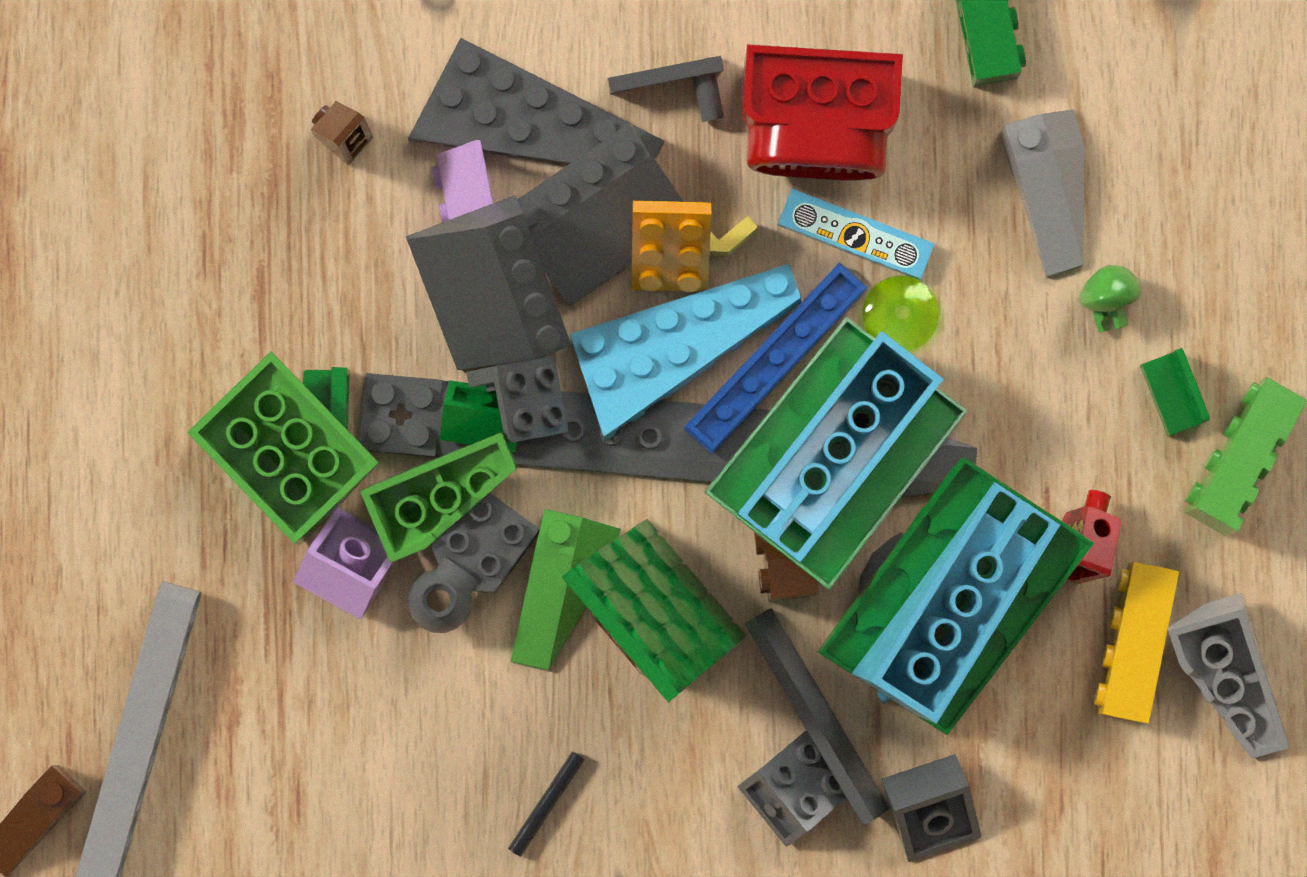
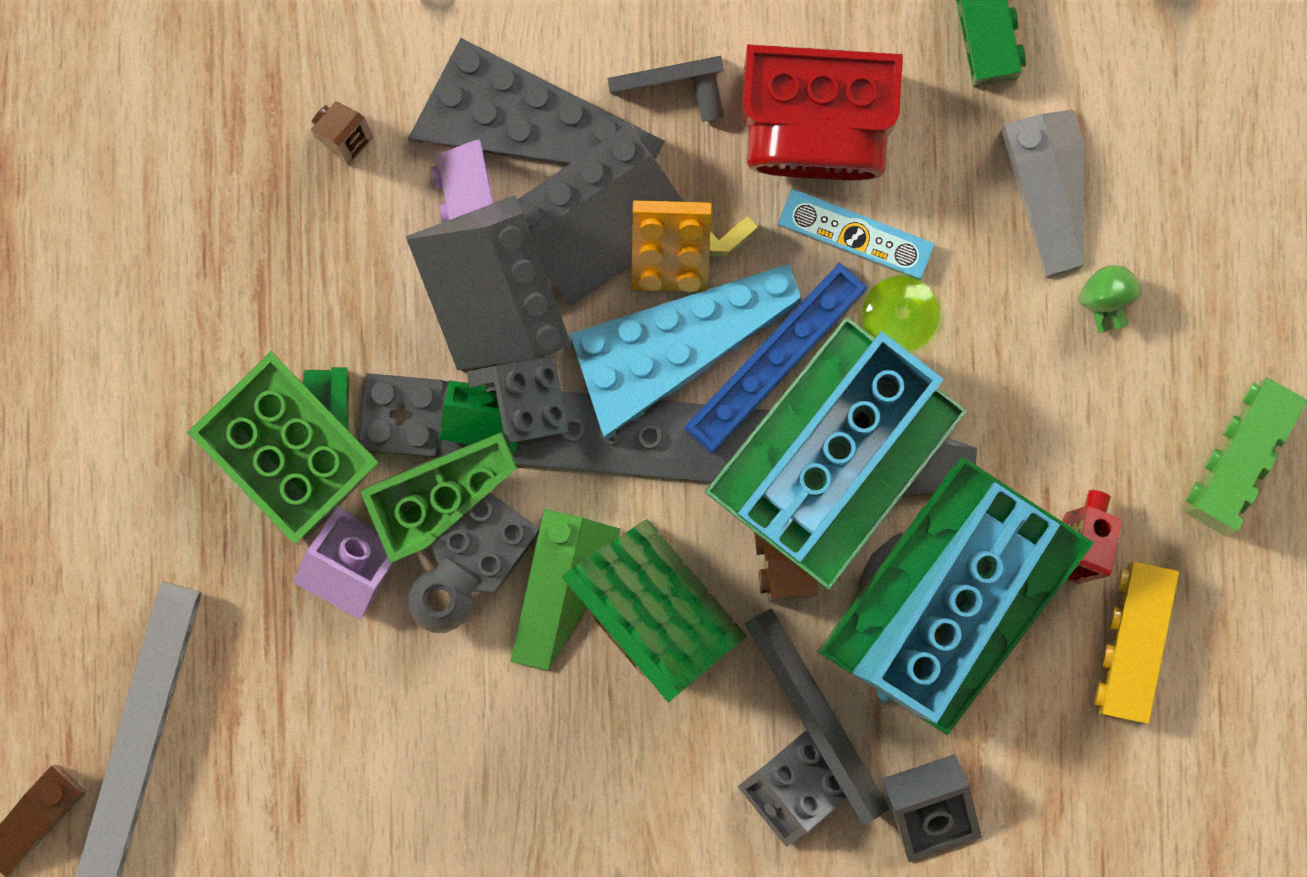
(546, 804): black bar -> none
(1175, 392): green panel -> none
(1225, 661): light grey wedge -> none

